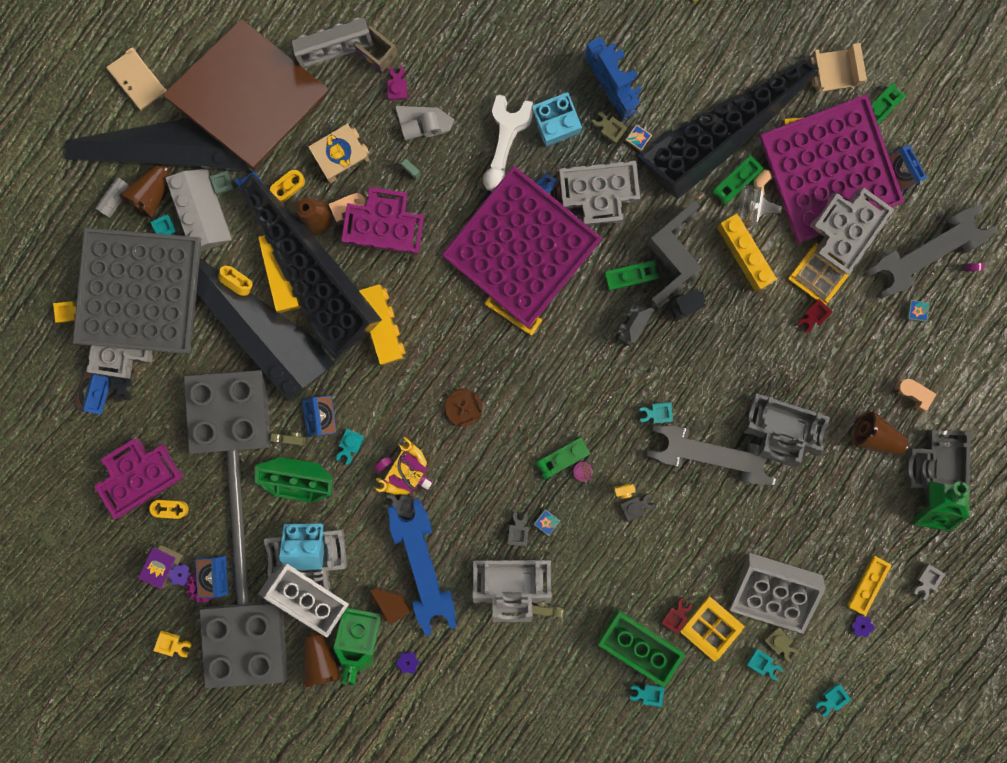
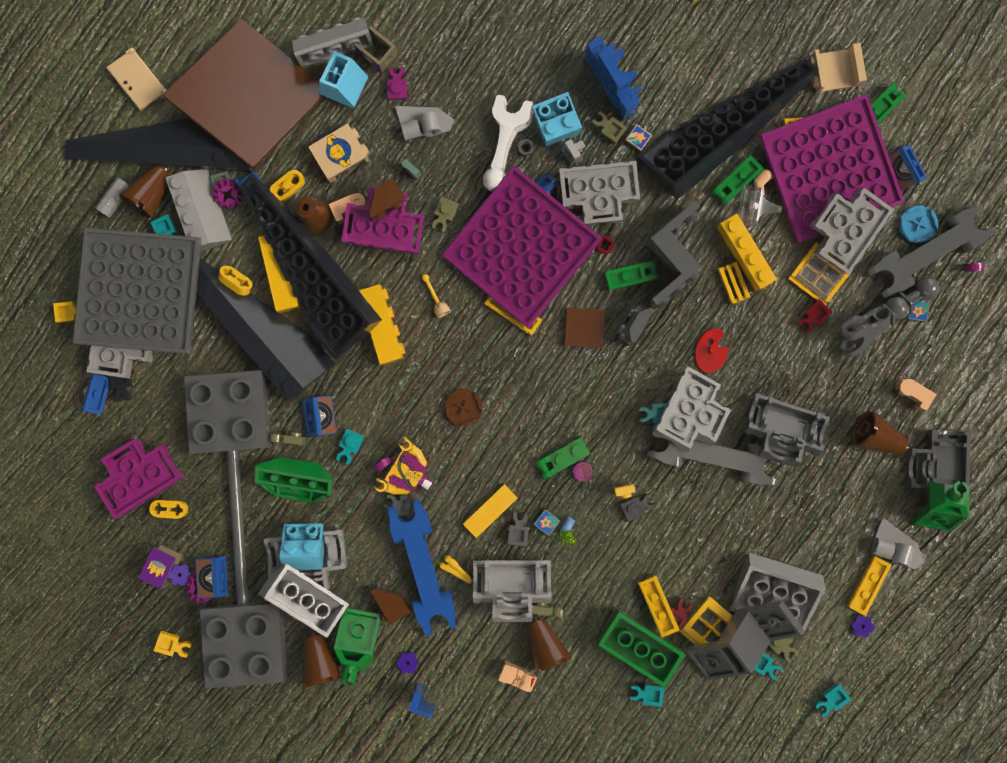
(225, 185): none -> magenta gear
(342, 80): none -> medium azure slope
(386, 197): none -> reddish brown slope
(419, 706): none -> blue panel
(441, 308): none -> hinge
(445, 211): none -> olive plate
(453, 568): none -> yellow piece
(490, 510): none -> yellow tile
(517, 676): none -> light nougat leg
(527, 142): none -> dark grey axle
(545, 646): none -> reddish brown cone
(565, 532): none -> arm
(572, 151): none -> light grey tile
(584, 328): none -> reddish brown tile
(609, 249): none -> dark red bush
(658, 606): none -> yellow tile
(687, 304): black arch -> none
(692, 412): none -> light grey piece
(710, 357): none -> red piece
(740, 279): none -> yellow tile
(745, 640): none -> dark grey bracket
(878, 320): none -> dark grey piece
(896, 546): none -> light grey panel
(918, 224): none -> dark azure tile
(929, 578): light grey plate -> none

